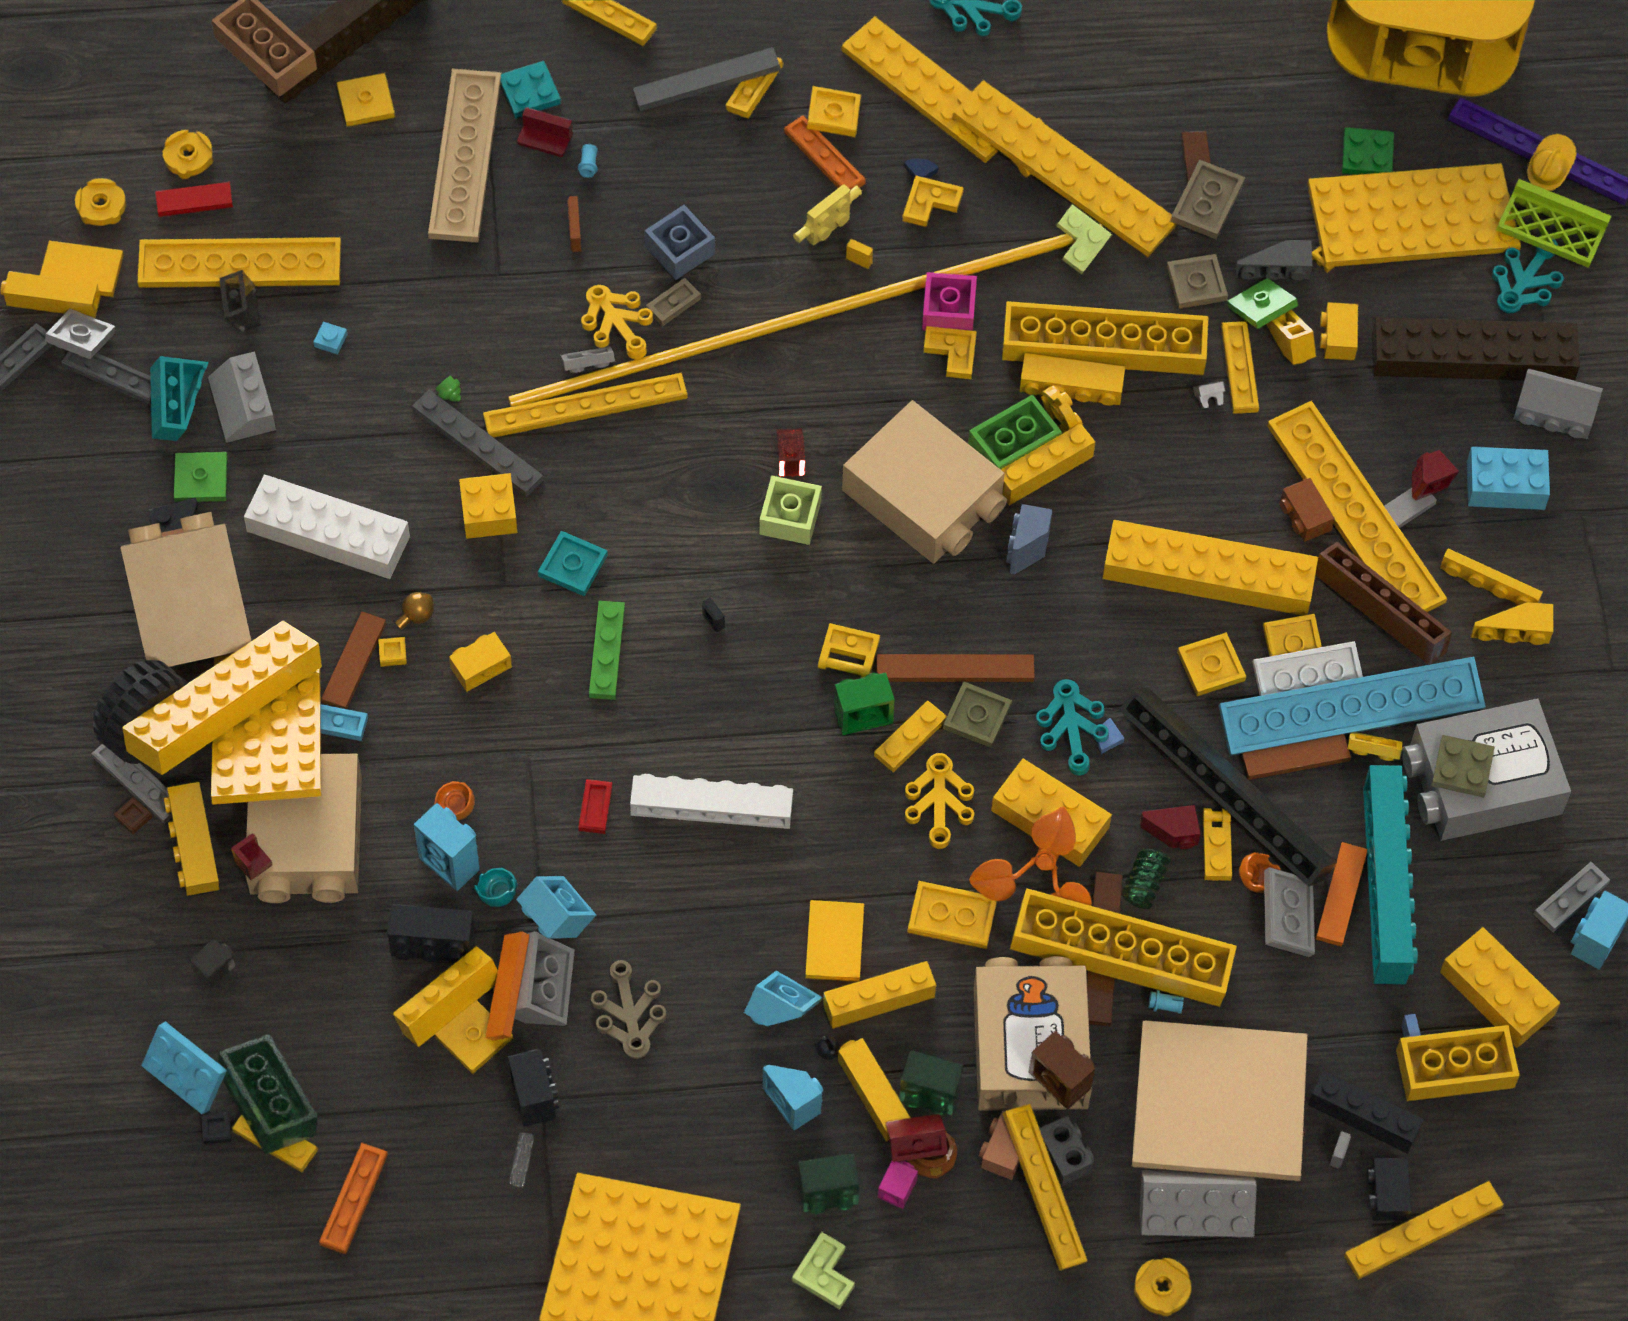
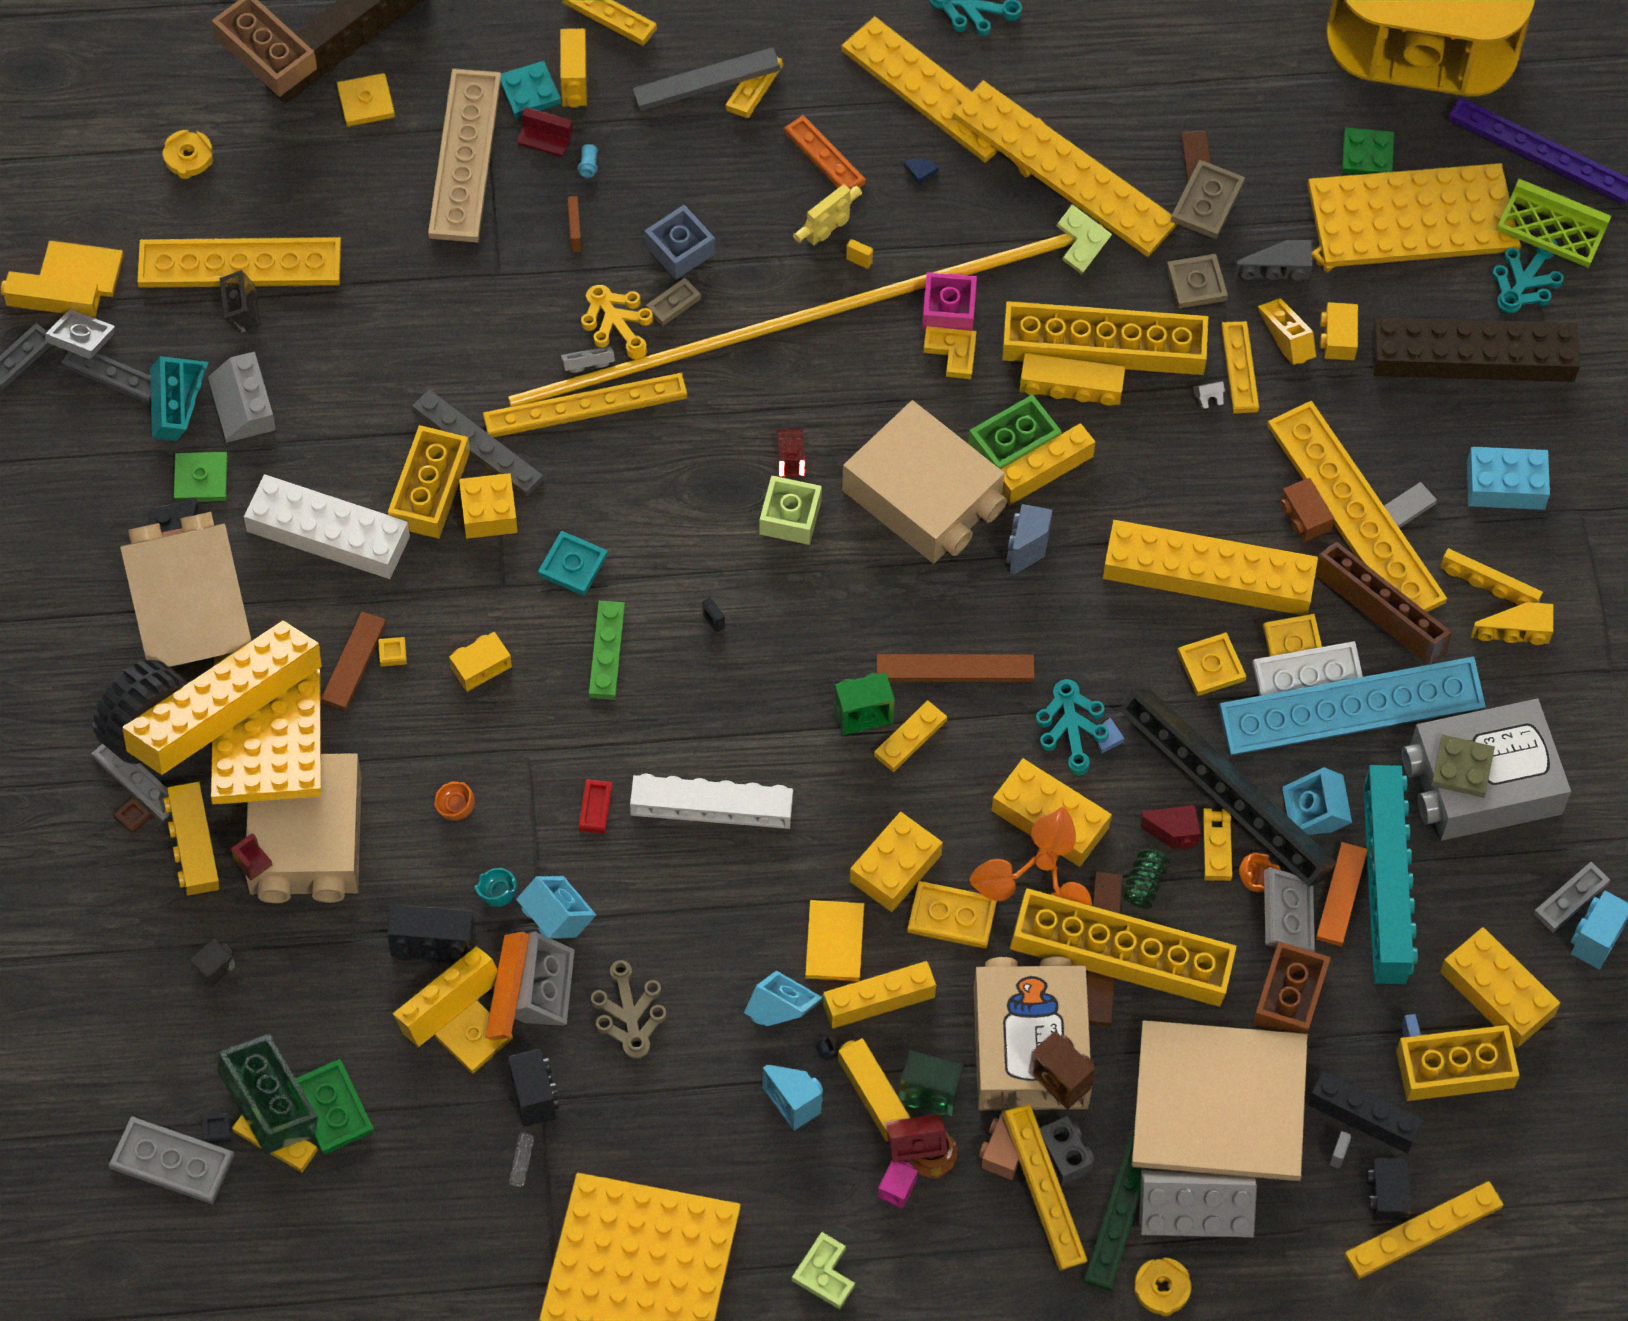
(104, 214): yellow plate -> none
(171, 1160): none -> light grey tile
(184, 1068): medium azure plate -> none
(194, 199): red tile -> none
(330, 338): medium azure plate -> none
(336, 1105): none -> green plate
(343, 722): medium azure plate -> none
(353, 1198): orange tile -> none
(417, 608): pearl gold piece -> none
(430, 480): none -> yellow brick
(447, 846): medium azure brick -> none
(449, 389): bright green plate -> none
(573, 67): none -> yellow brick
(828, 1183): clear green brick -> none
(833, 111): yellow tile -> none
(852, 644): yellow plate -> none
(896, 861): none -> yellow brick
(929, 194): yellow plate -> none
(939, 796): yellow plant -> none
(977, 714): olive plate -> none
(1059, 407): yellow plate -> none
(1116, 1223): none -> dark green tile
(1165, 1002): medium azure pin -> none
(1262, 303): bright green plate -> none
(1291, 989): none -> dark orange brick
(1296, 757): dark orange tile -> none
(1318, 802): none -> medium azure slope
(1384, 748): yellow plate -> none
(1432, 474): dark red slope -> none
(1551, 162): yellow piece -> none
(1557, 404): light grey slope -> none

